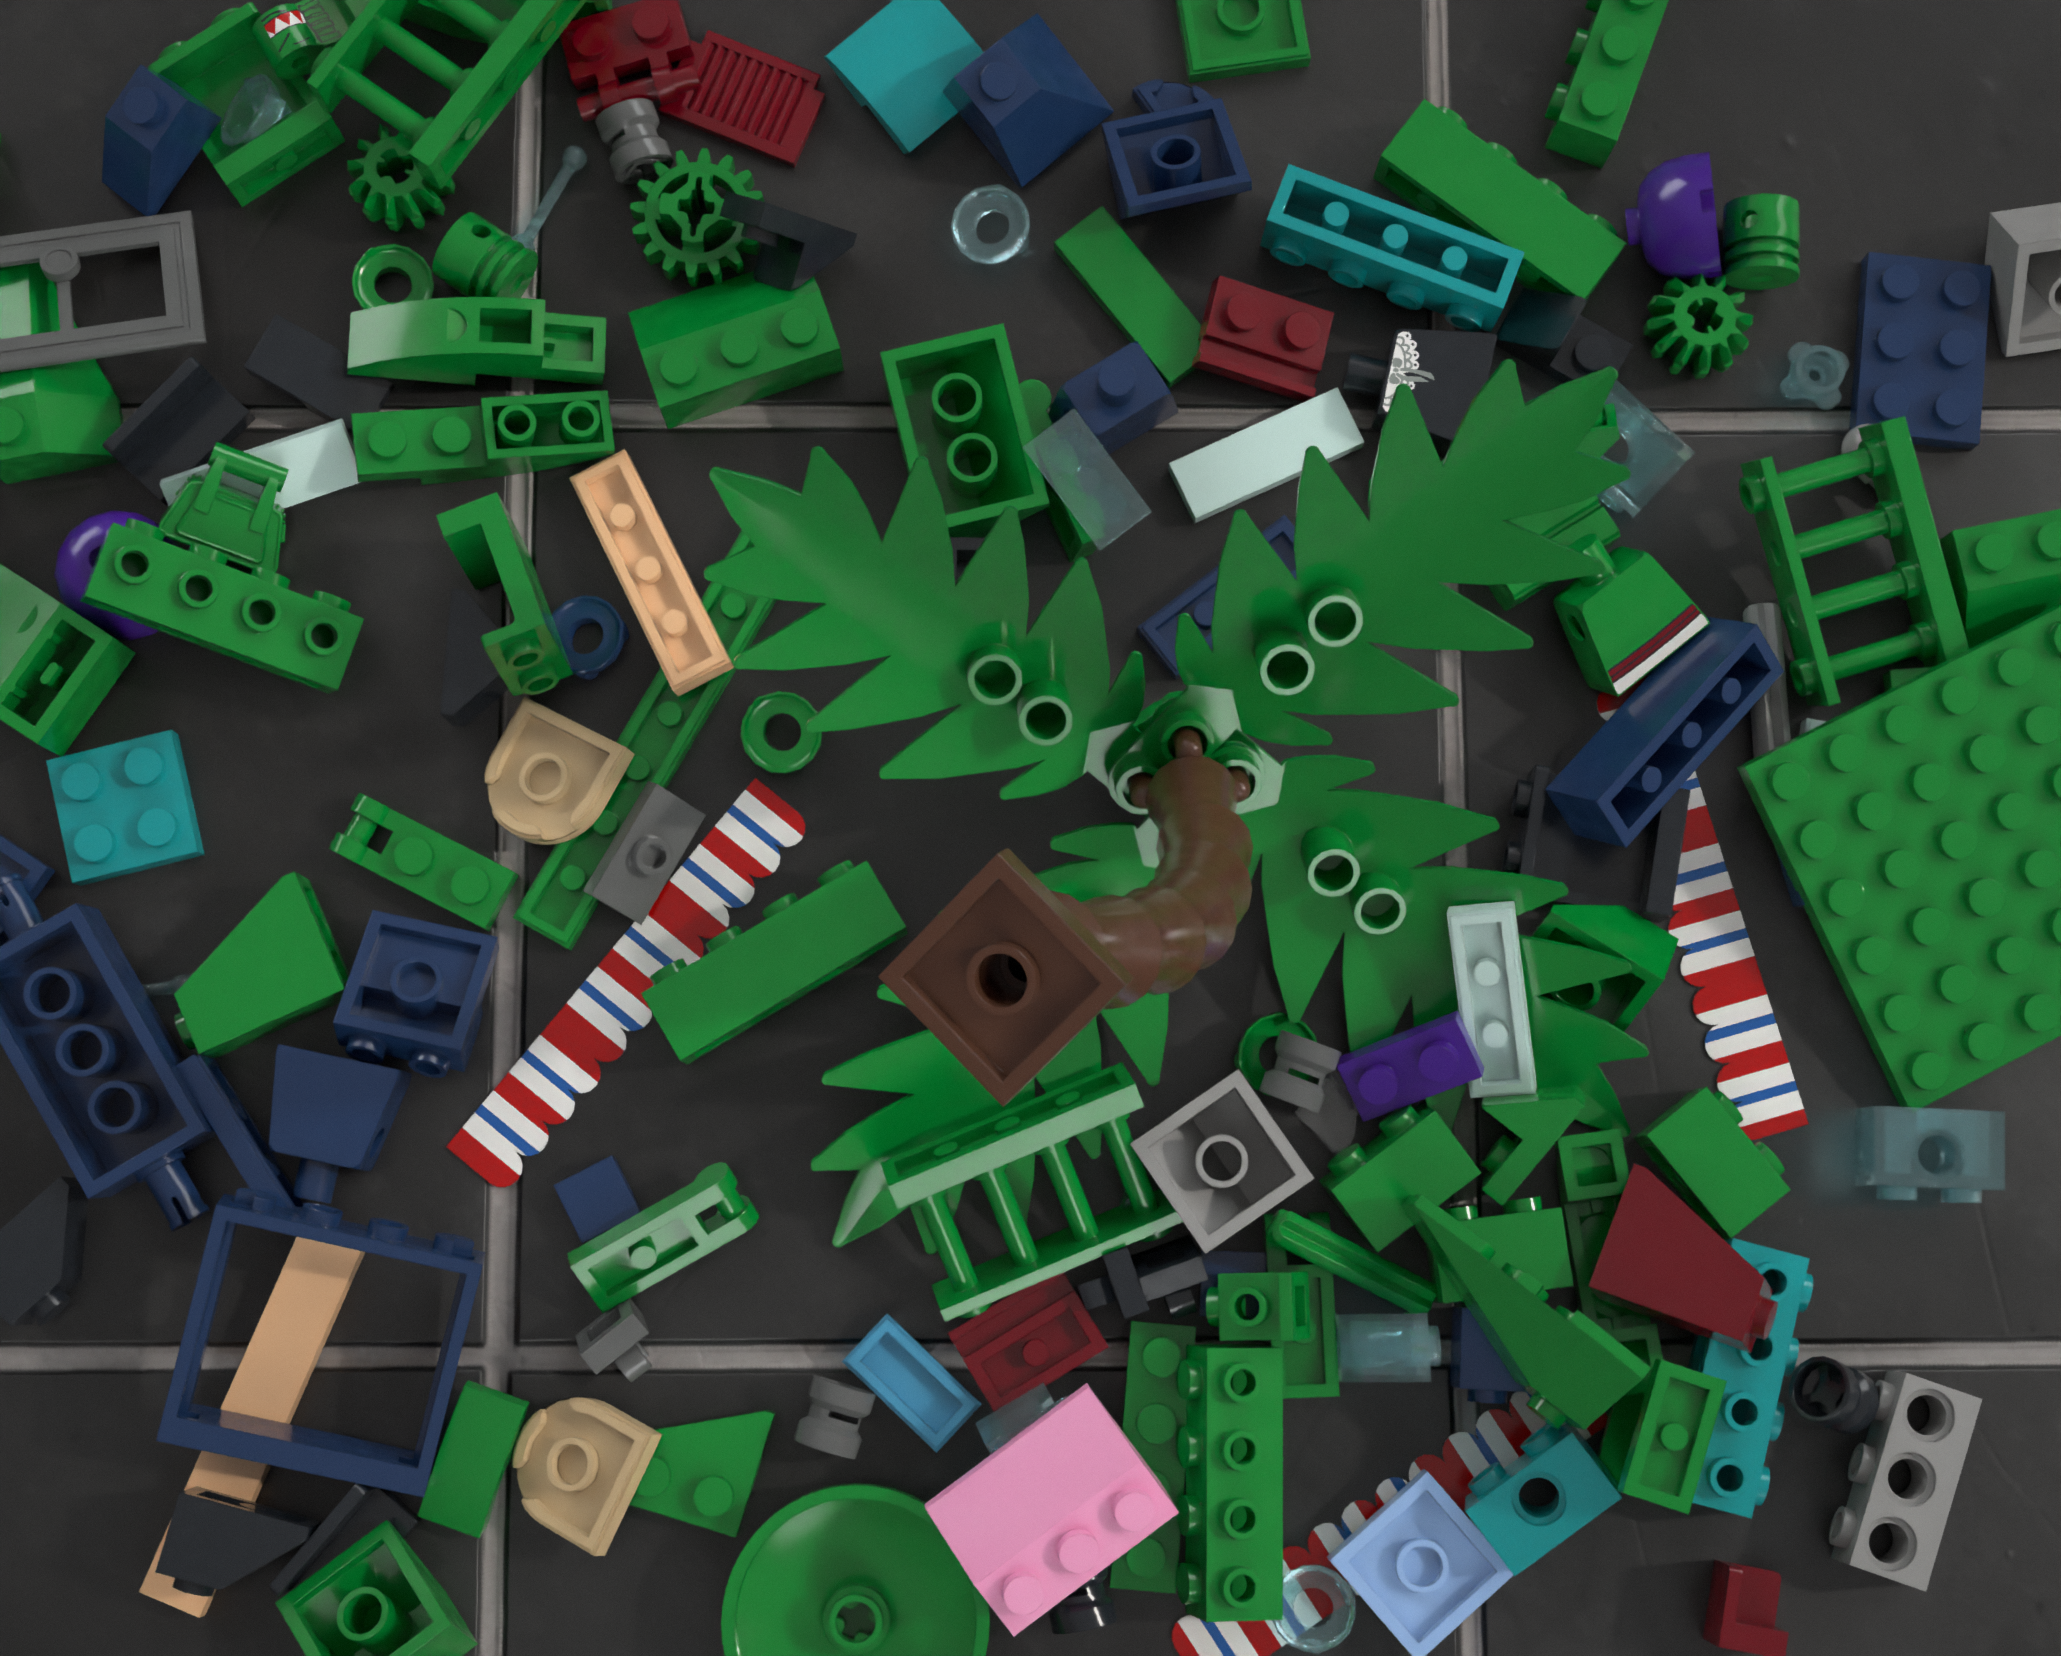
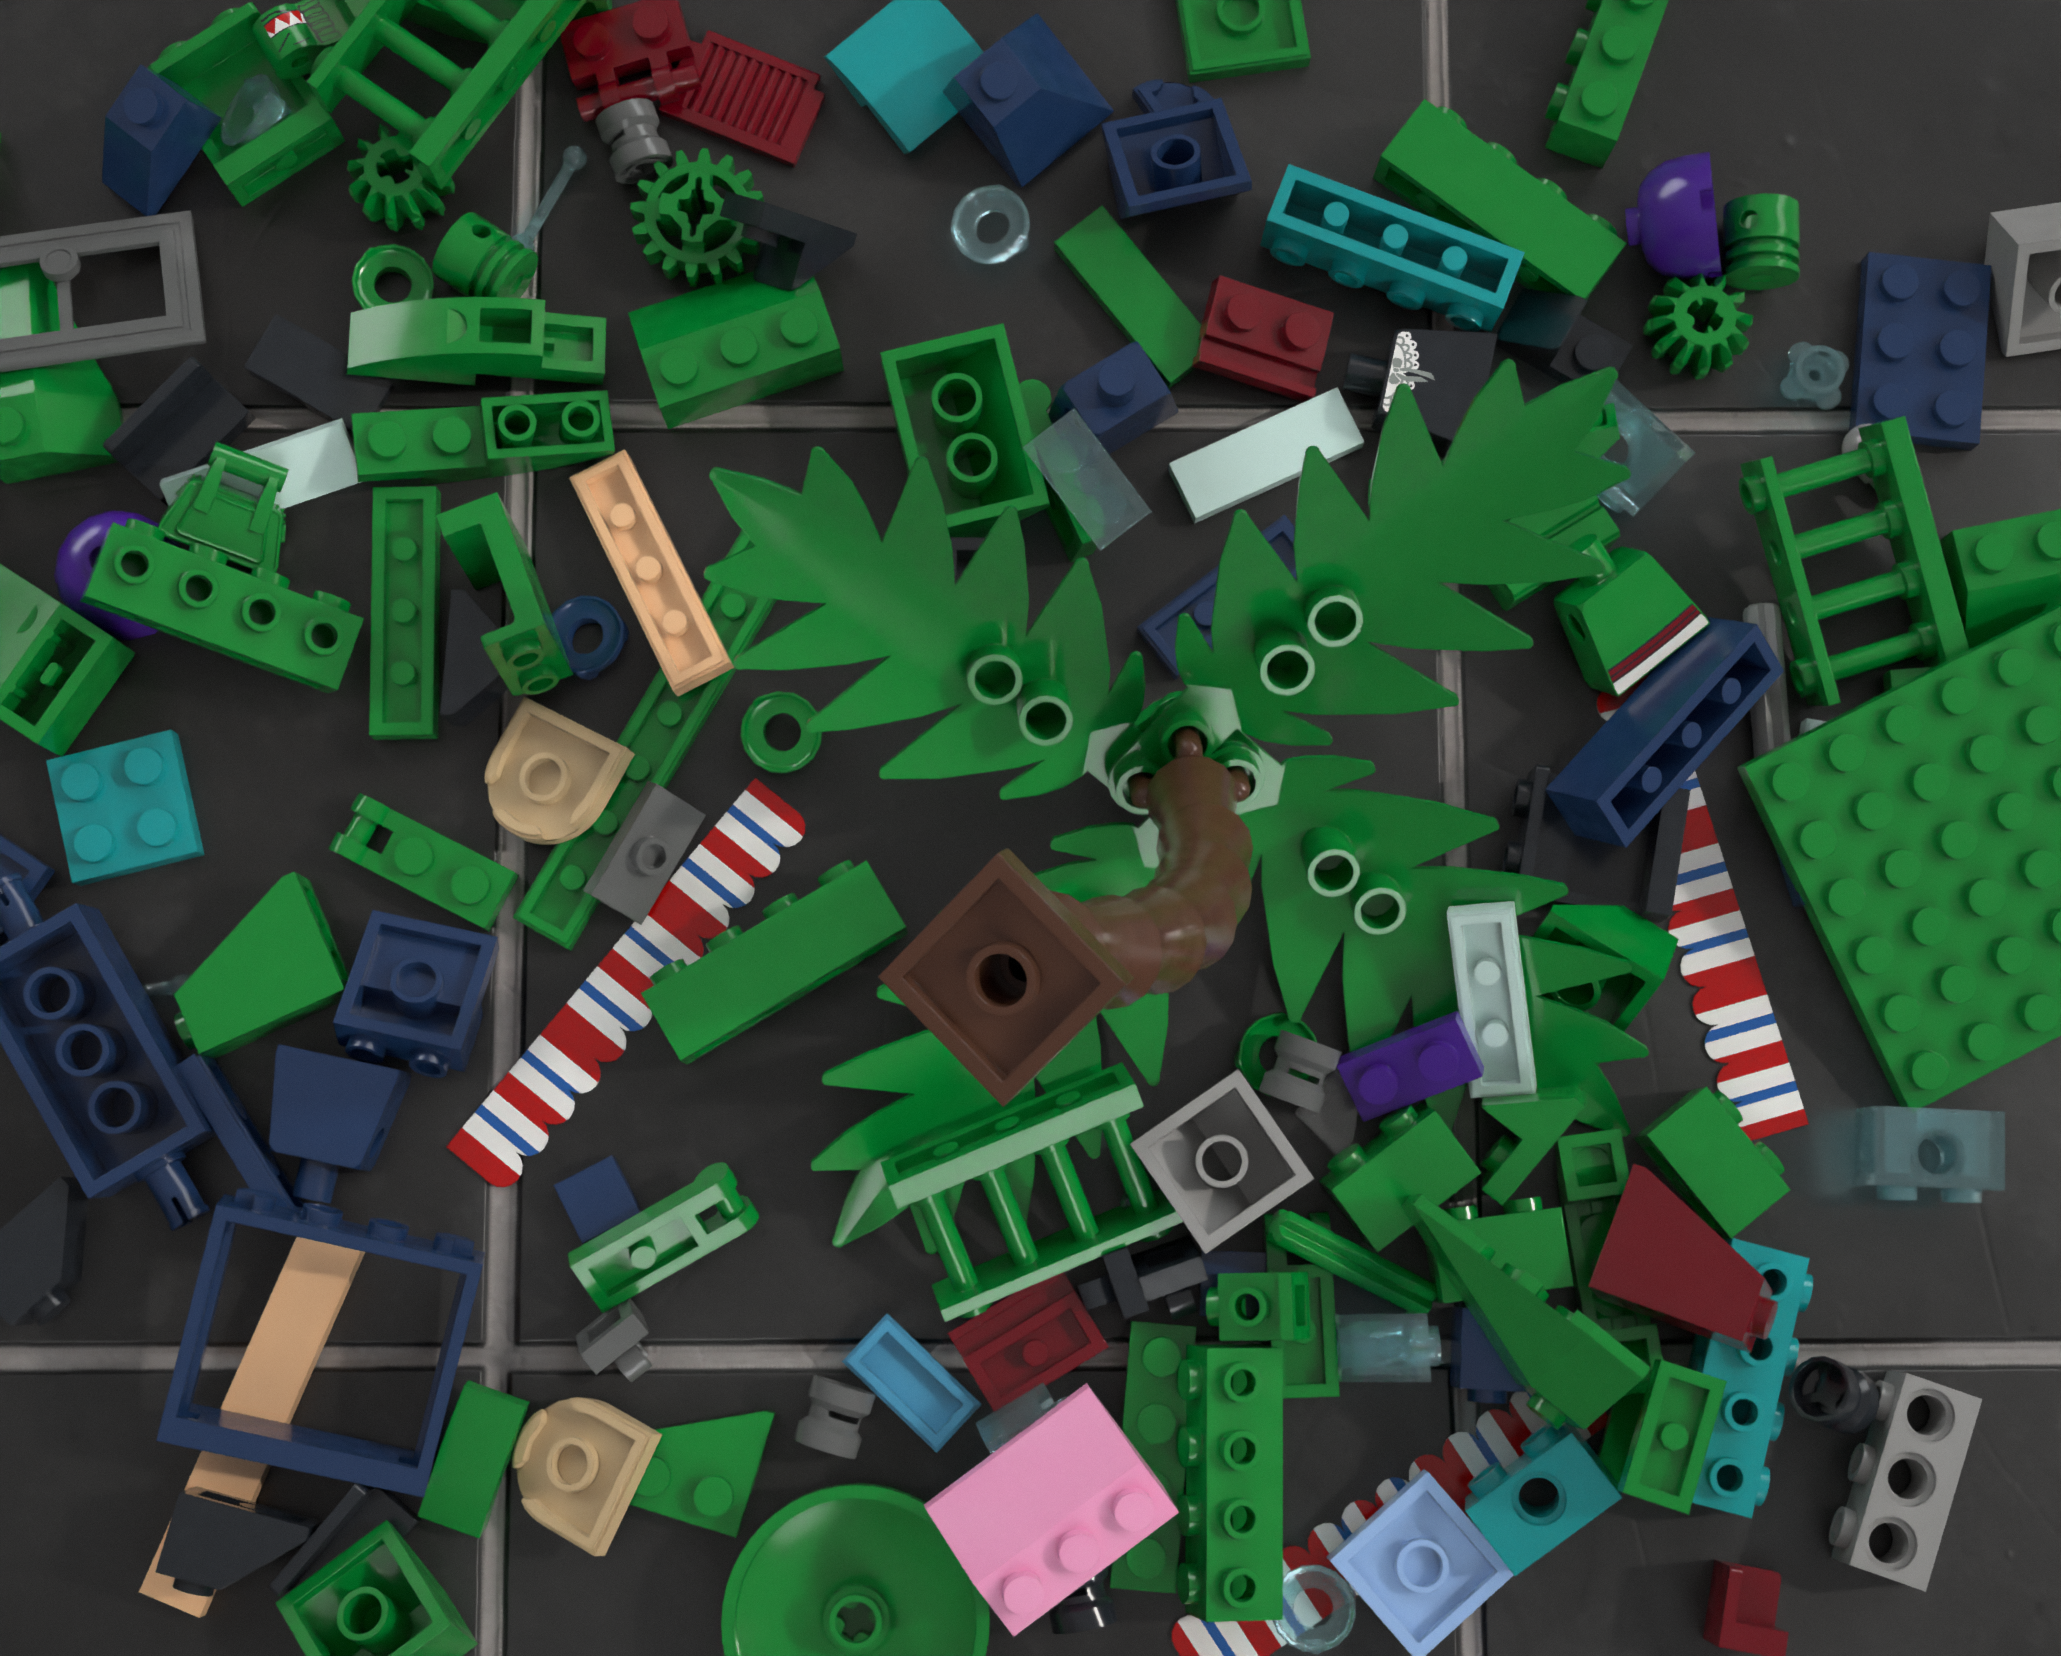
(405, 613): none -> green plate

